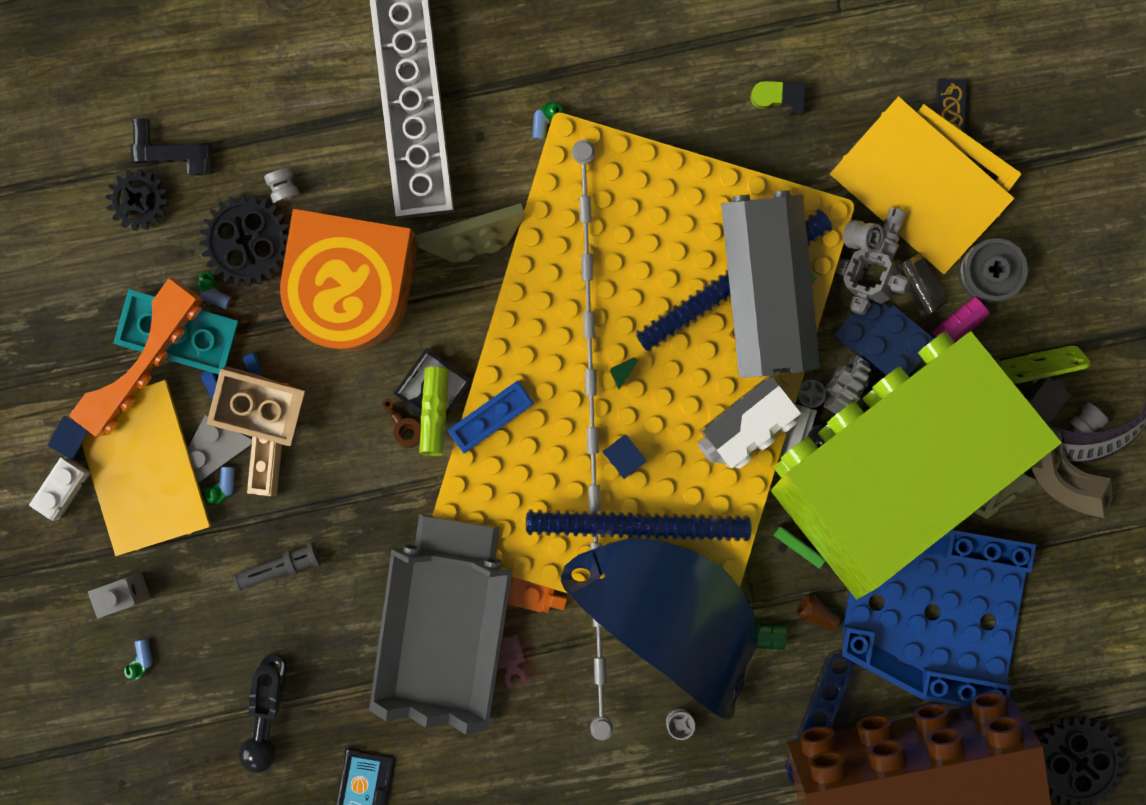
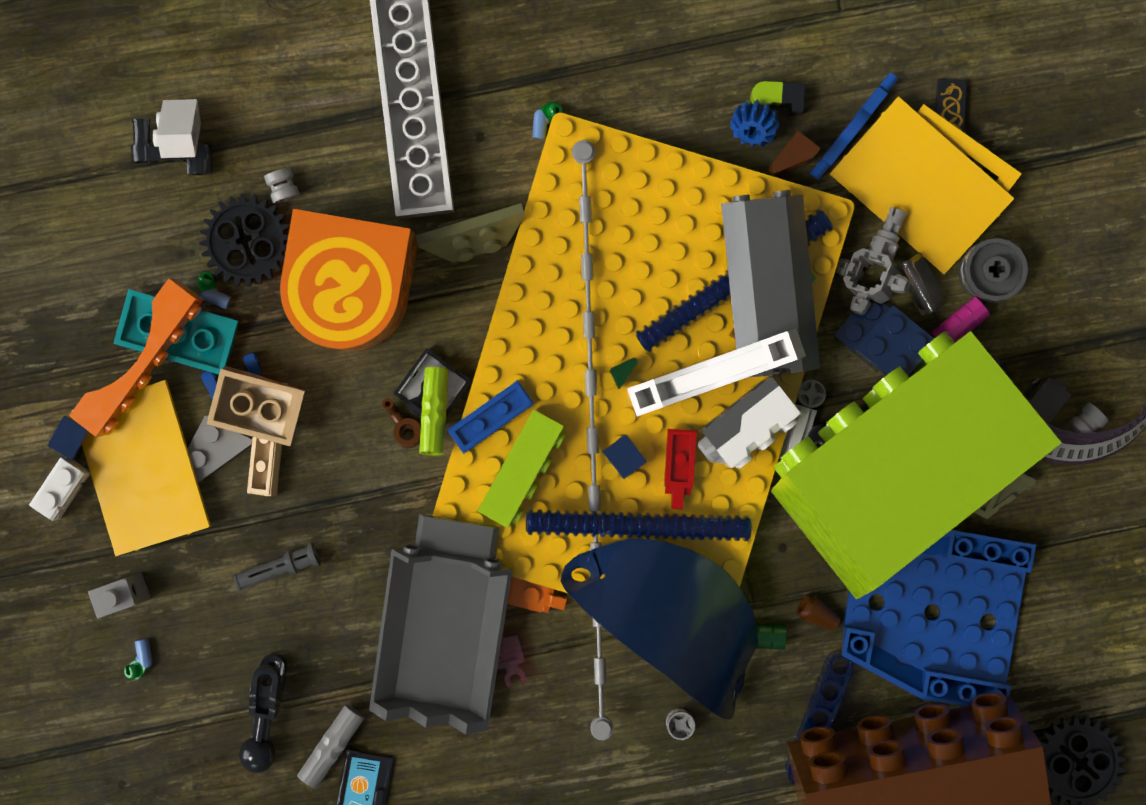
(128, 207): black gear -> none
(177, 128): none -> white brick
(222, 489): arm -> none
(330, 746): none -> light grey axle
(520, 469): none -> lime brick
(679, 465): none -> red hinge
(717, 372): none -> white arch
(754, 123): none -> blue gear
(795, 154): none -> reddish brown tile
(798, 546): bright green tile -> none
(847, 384): light grey gear -> none
(854, 126): none -> blue piece
(863, 236): light grey wheel -> none
(1057, 362): lime axle -> none
(1072, 486): dark tan arch -> none

